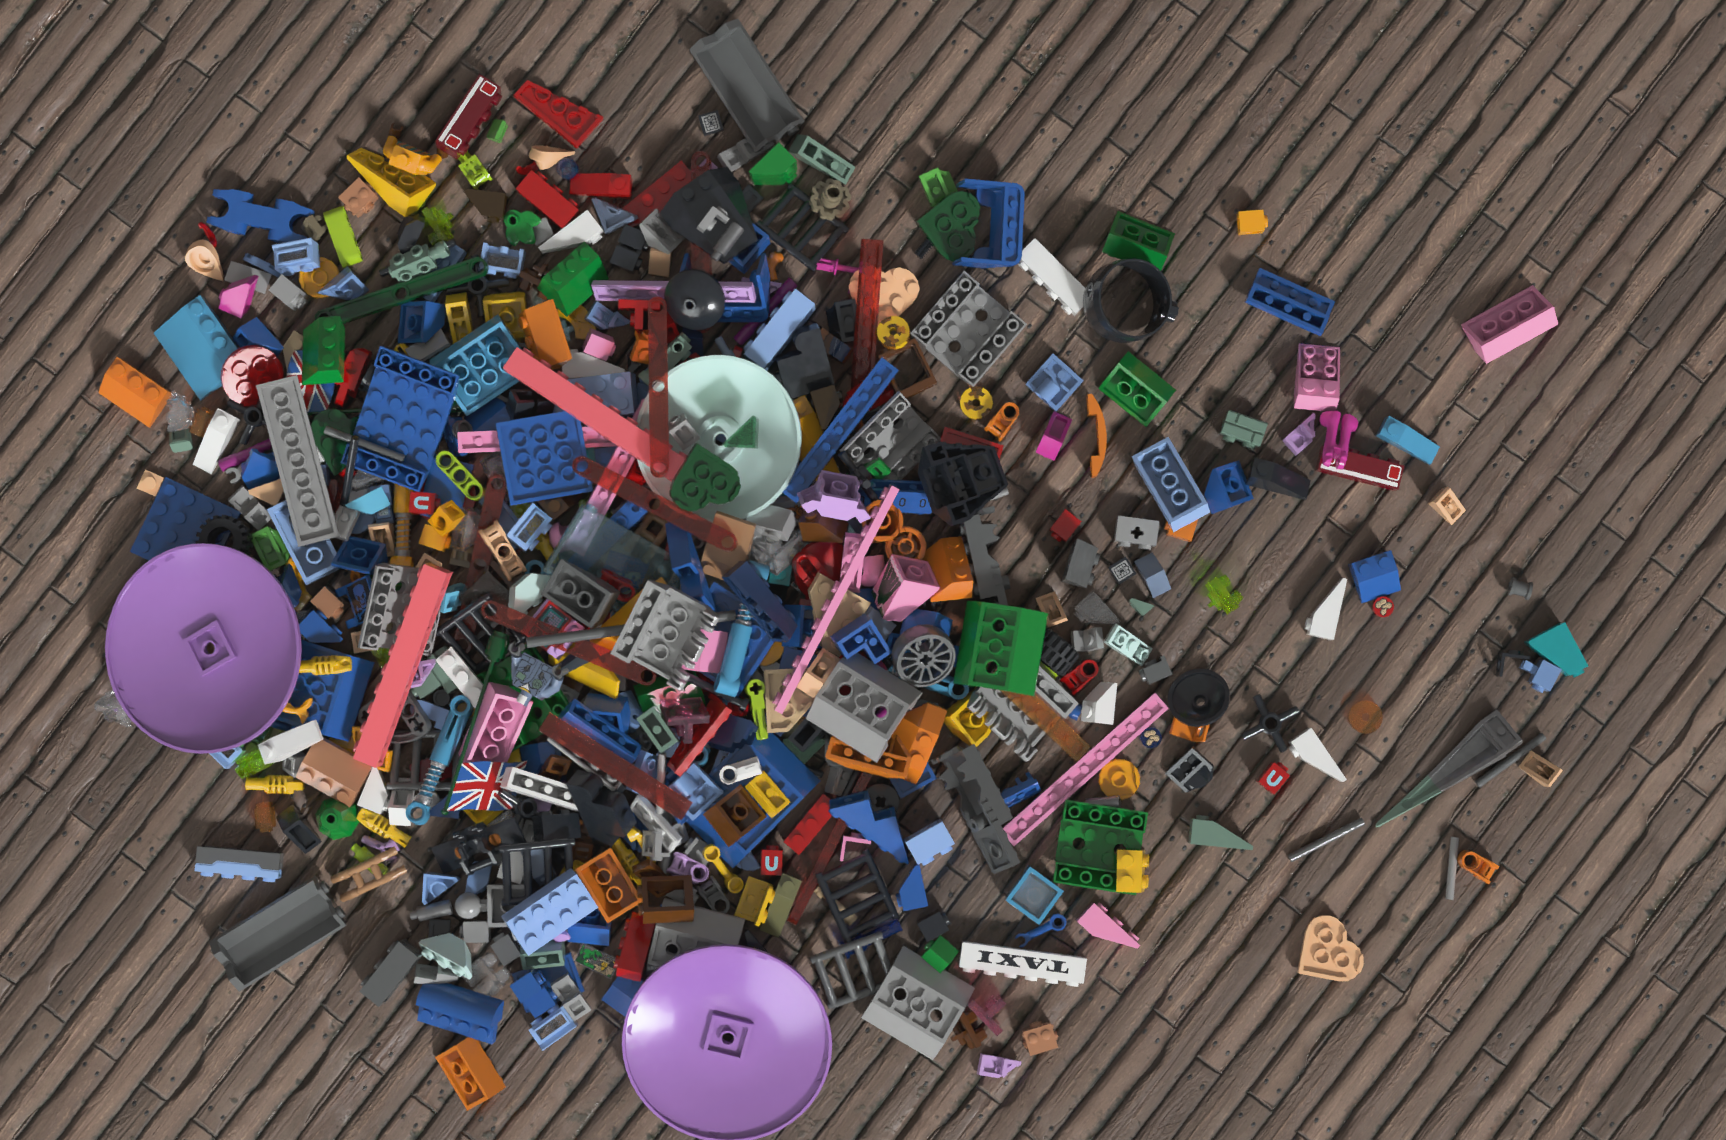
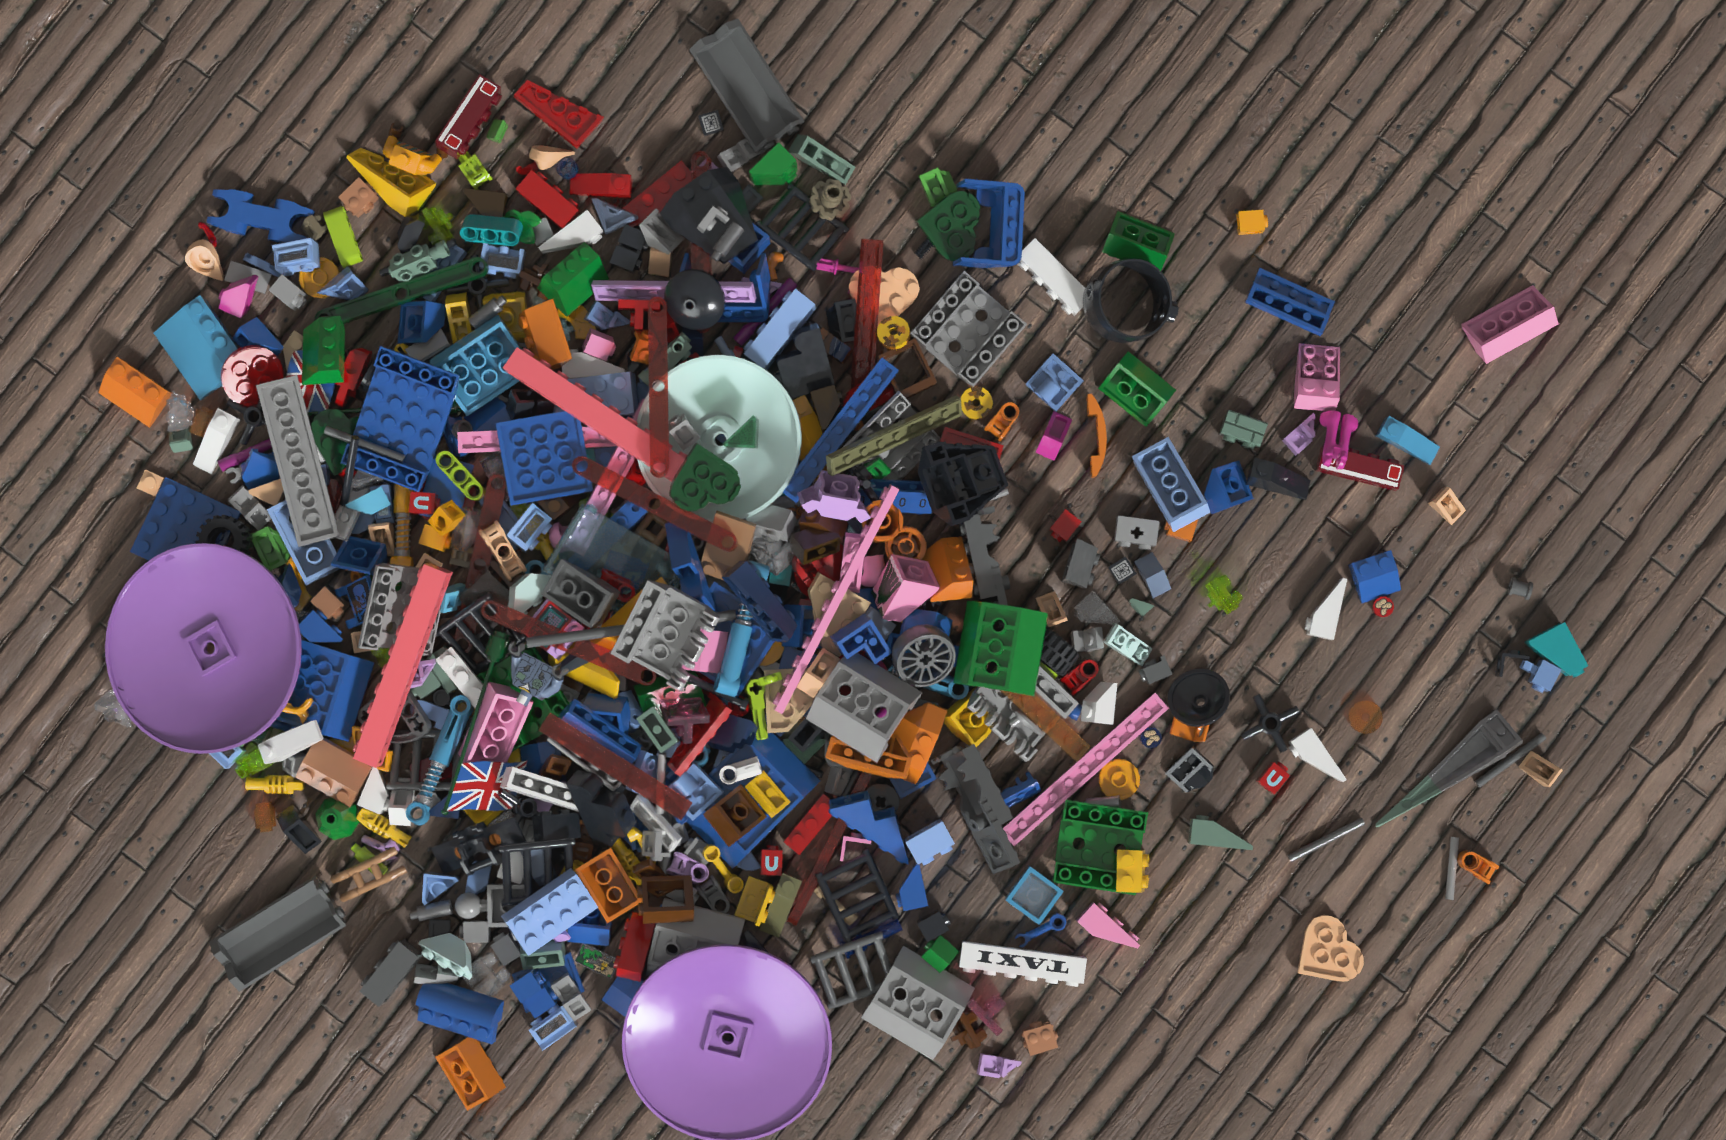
(239, 862): piece -> none
(326, 665): yellow hinge -> none
(487, 312): none -> flat silver cylinder
(491, 230): none -> teal beam
(770, 678): none -> lime bar
(814, 544): none -> dark brown slope
(893, 435): none -> olive tile
(1021, 717): none -> light grey bar

